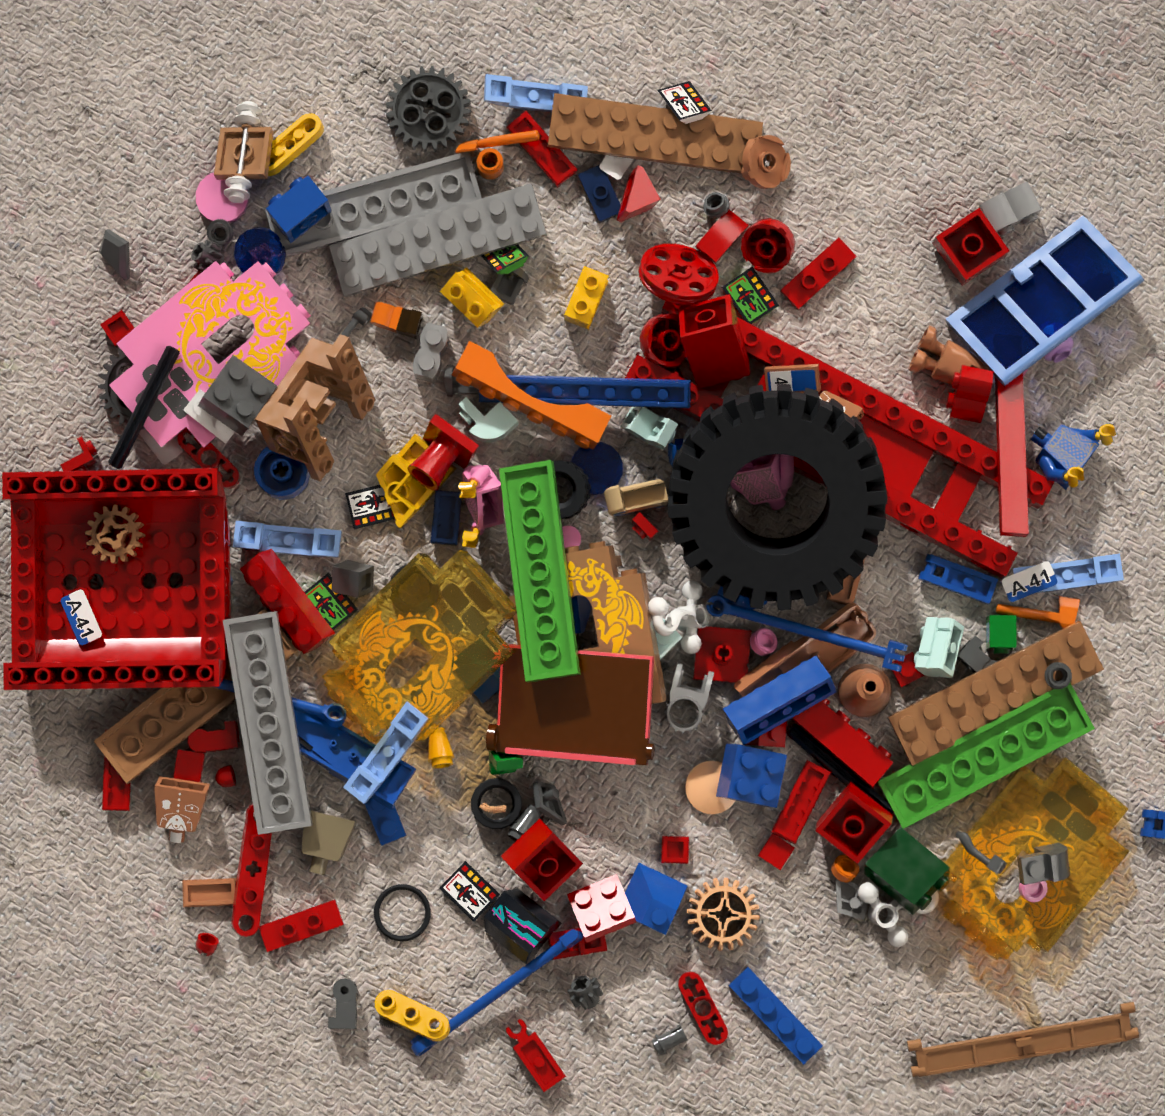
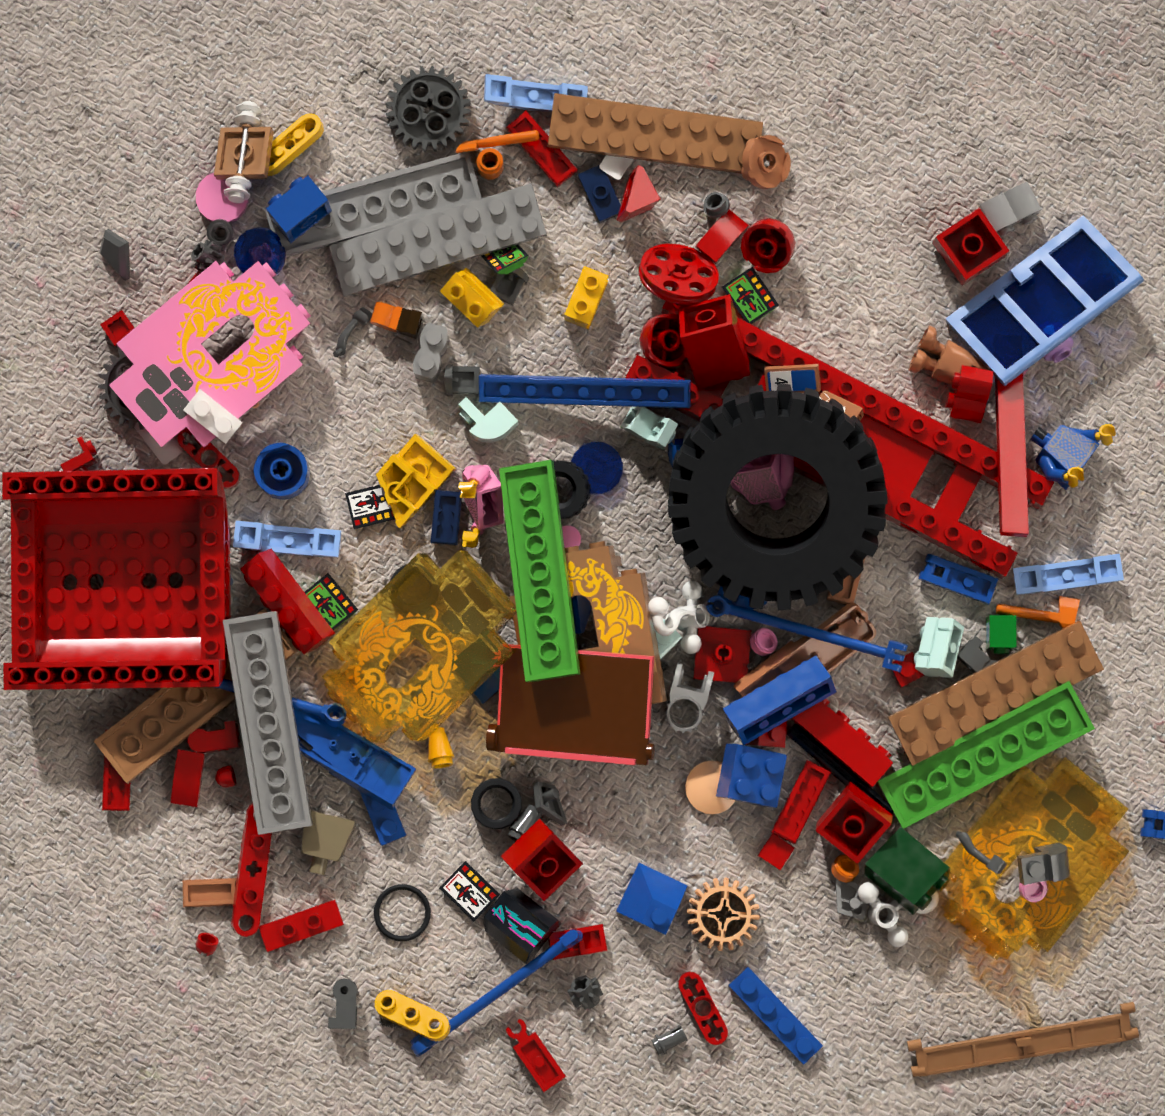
(81, 617): sticker -> none
(110, 523): medium nougat gear -> none
(143, 407): black axle -> none
(179, 805): nougat torso -> none
(237, 395): dark grey brick -> none
(301, 402): medium nougat piece -> none
(352, 578): dark grey panel -> none
(386, 753): light blue slope -> none
(445, 447): red plant -> none
(499, 809): light nougat leg -> none
(504, 763): green bracket -> none
(579, 422): orange arch -> none
(601, 908): plate -> none
(636, 497): tan animal -> none
(643, 527): red plate -> none
(675, 849): red tile -> none
(685, 102): piece -> none
(818, 273): red plate -> none
(854, 694): nougat cone -> none
(1029, 581): sticker -> none
(1066, 675): dark grey plate -> none

